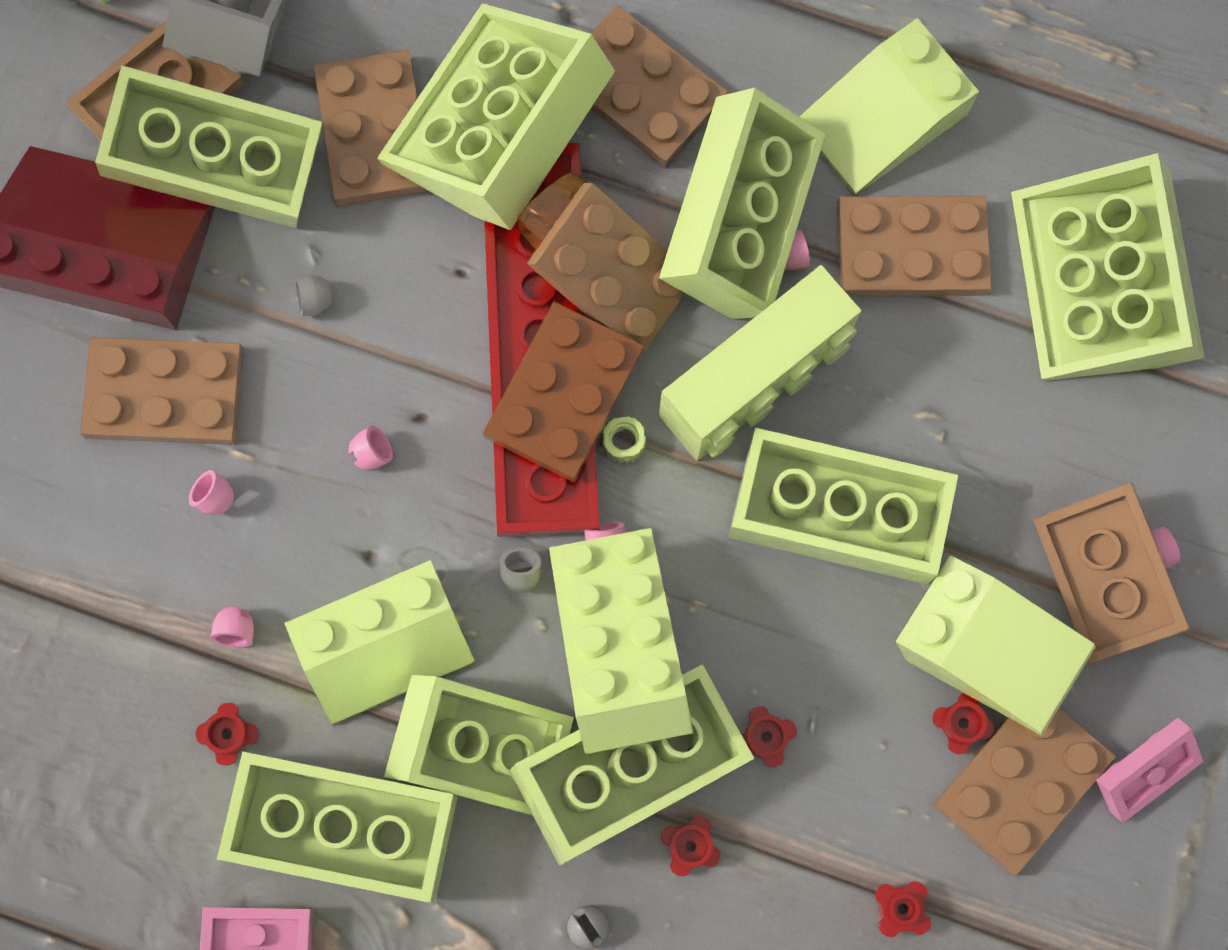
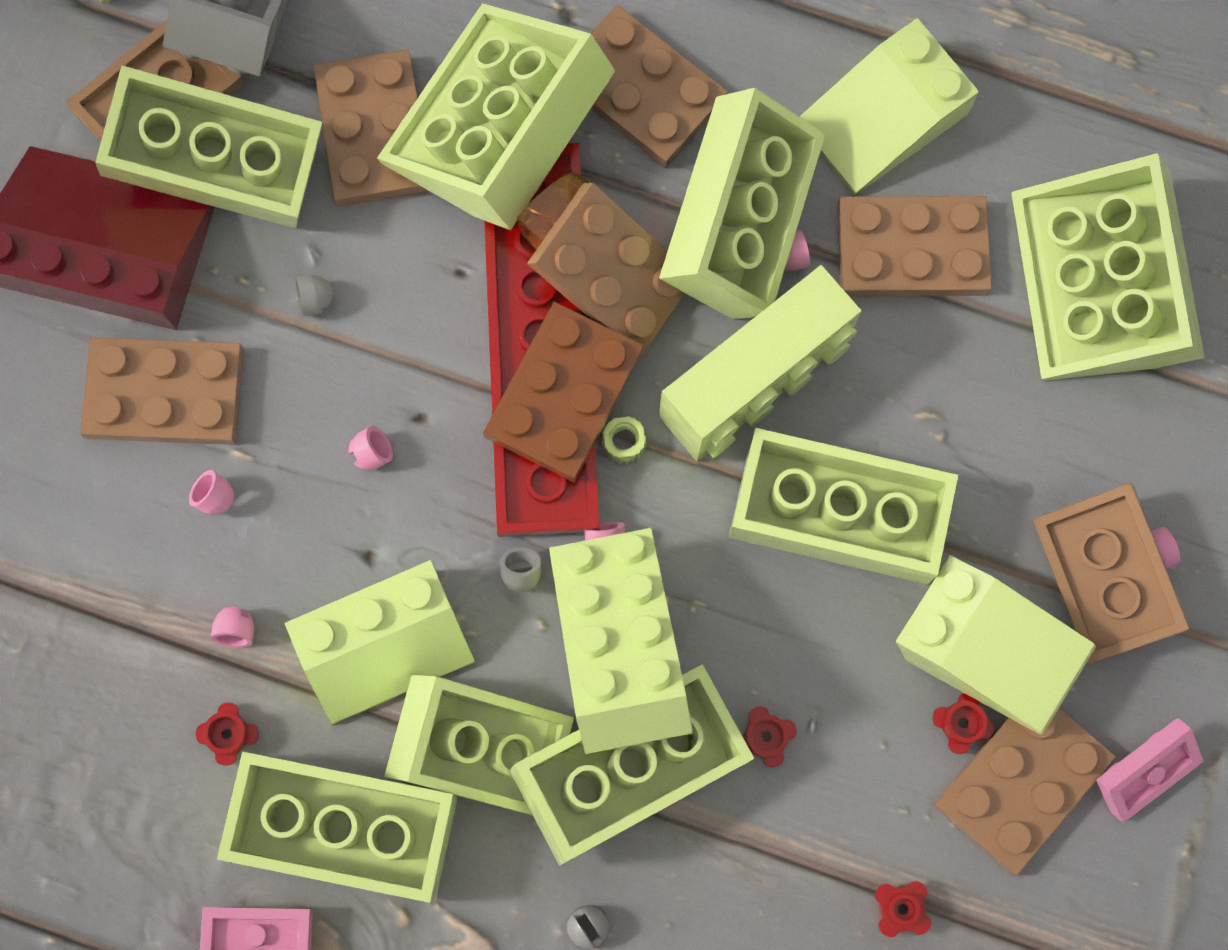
(676, 840): red plate -> none

